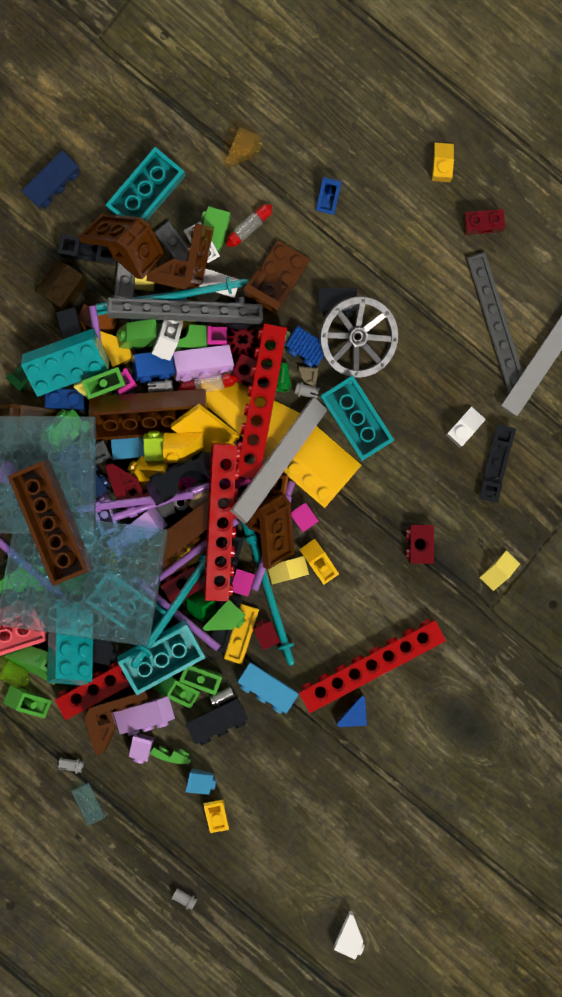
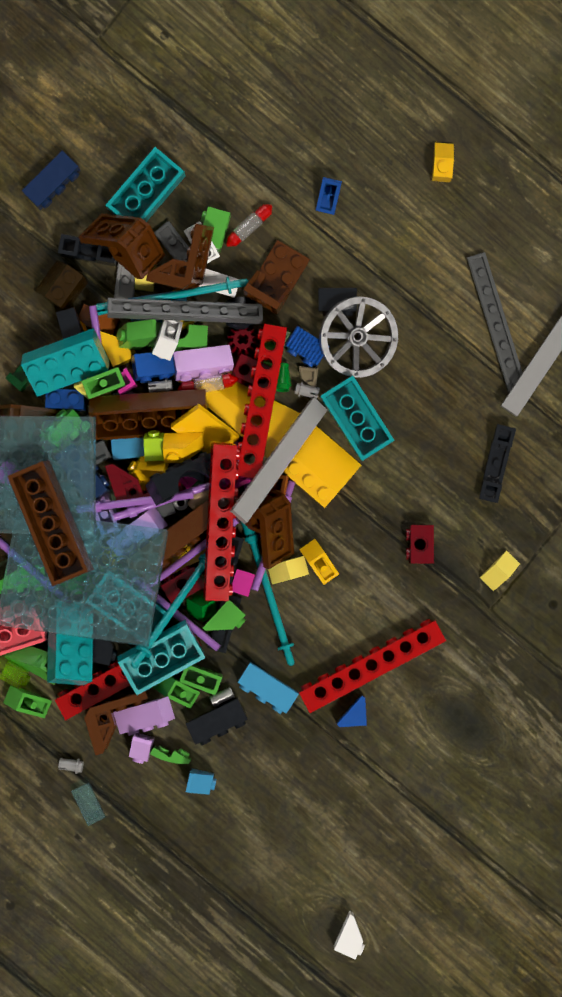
(184, 899): light grey pin -> none
(216, 816): yellow slope -> none
(217, 336): dark pink panel -> none
(240, 637): yellow tile -> none
(243, 147): clear yellow slope -> none
(266, 634): dark red brick -> none
(304, 517): dark pink panel -> none
(465, 427): white slope -> none
(484, 222): dark red brick -> none

